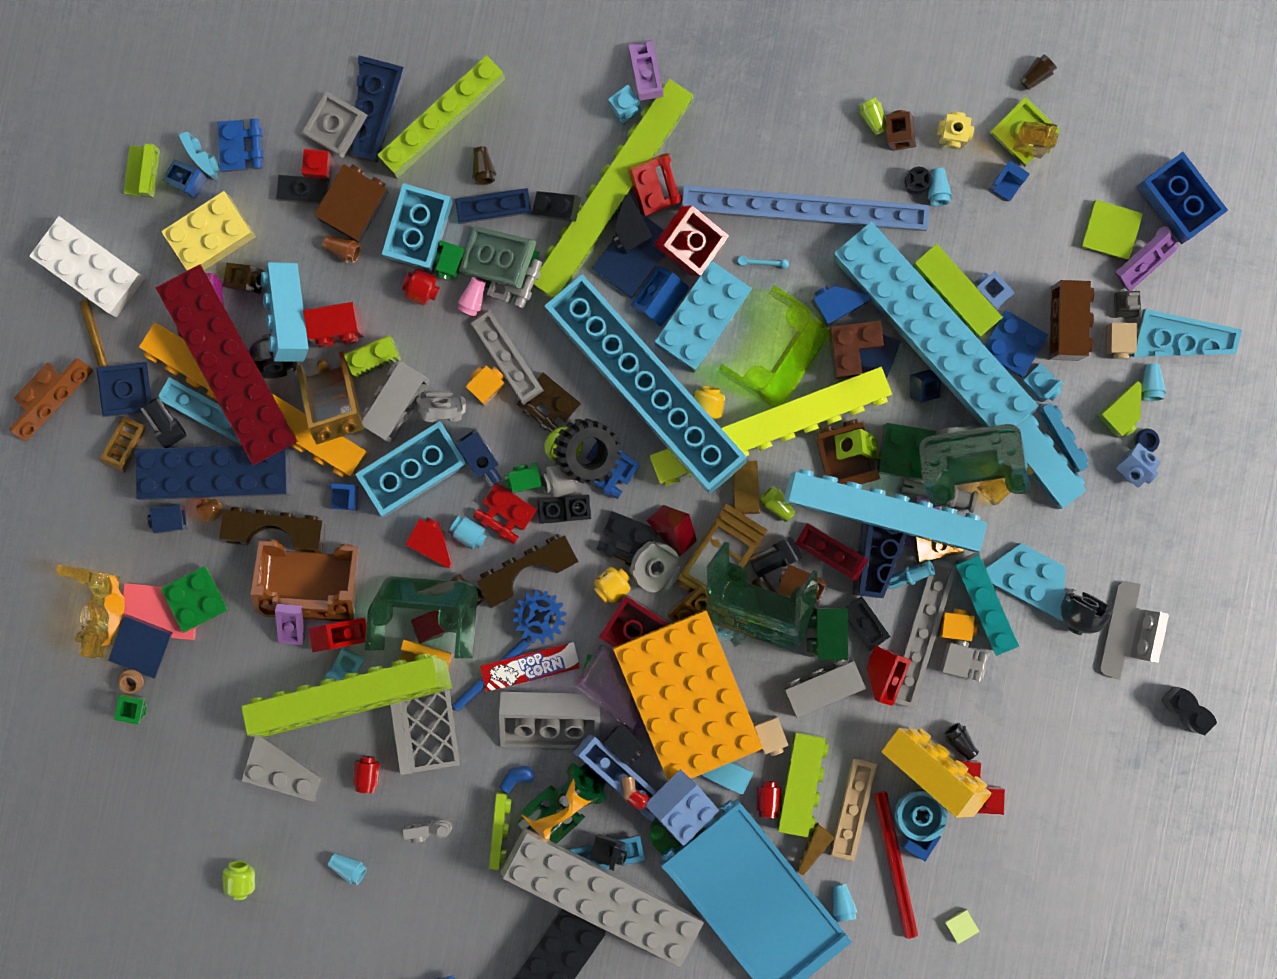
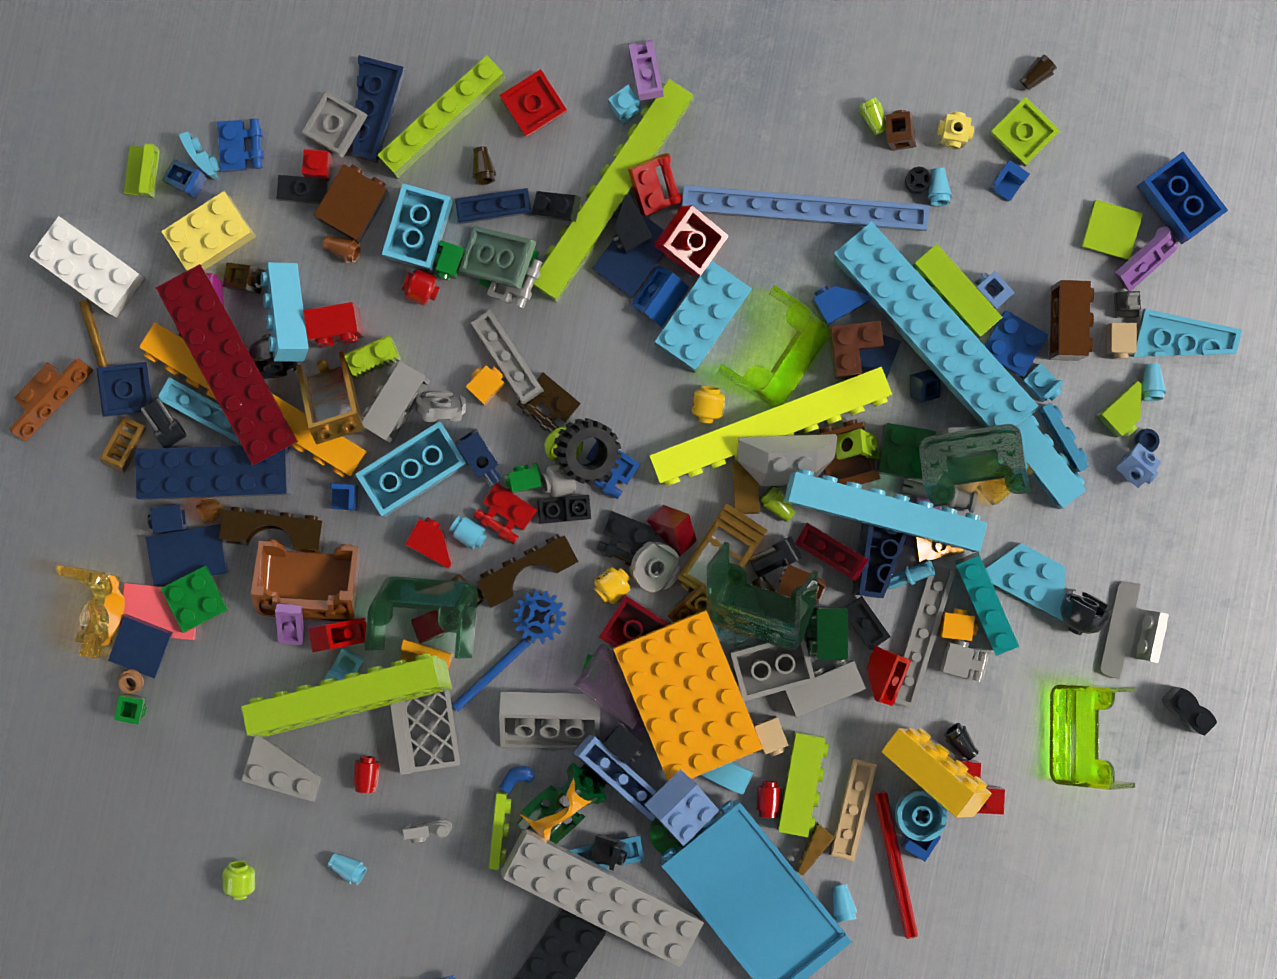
(185, 551): none -> dark blue tile
(471, 299): bright pink cone -> none
(529, 667): sticker -> none
(533, 103): none -> red plate
(631, 795): arm -> none
(646, 384): medium azure brick -> none
(742, 261): medium azure hinge -> none
(770, 668): none -> light grey slope
(775, 457): none -> light grey wedge
(962, 926): yellowish green tile -> none
(1035, 138): clear yellow slope -> none
(1076, 736): none -> clear neon green windscreen

